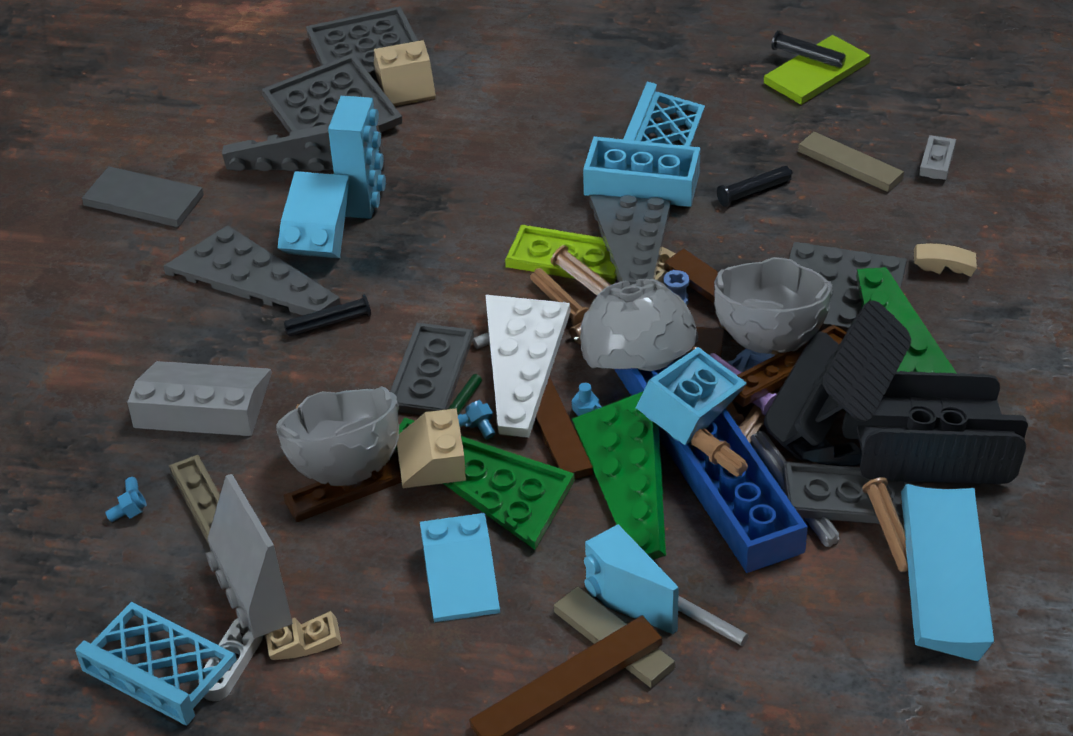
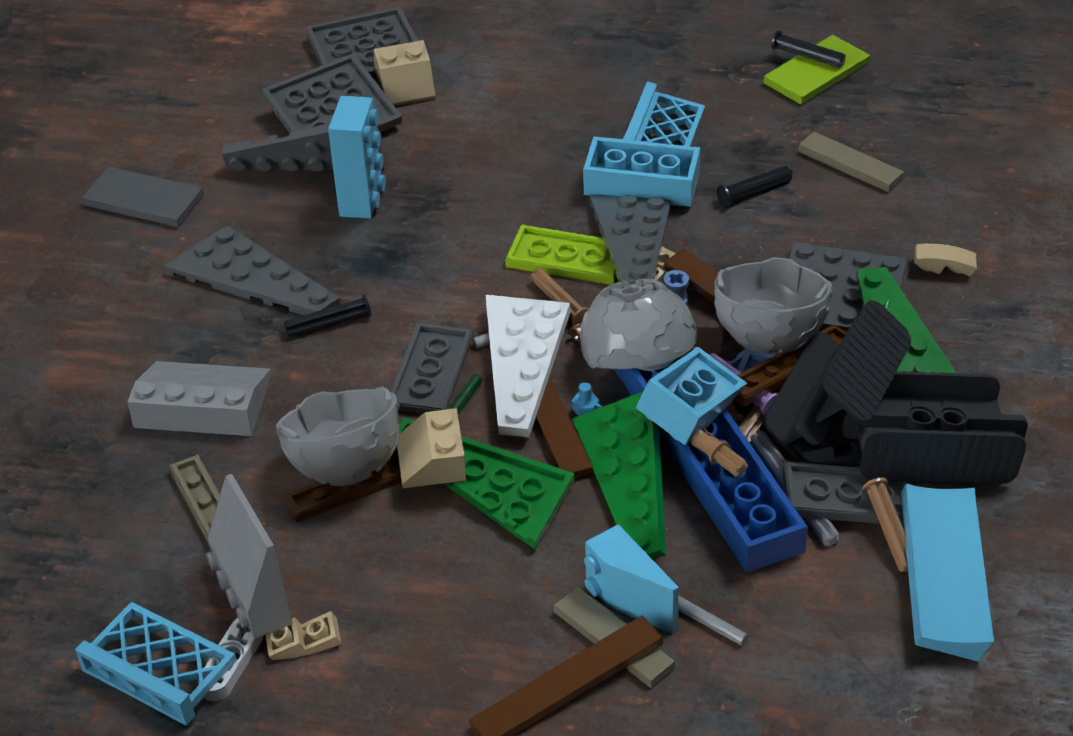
(130, 503): dark azure piece -> none
(314, 215): medium azure slope -> none
(459, 567): medium azure slope -> none
(478, 416): dark azure piece -> none
(578, 270): medium nougat axle -> none
(937, 157): light grey plate -> none

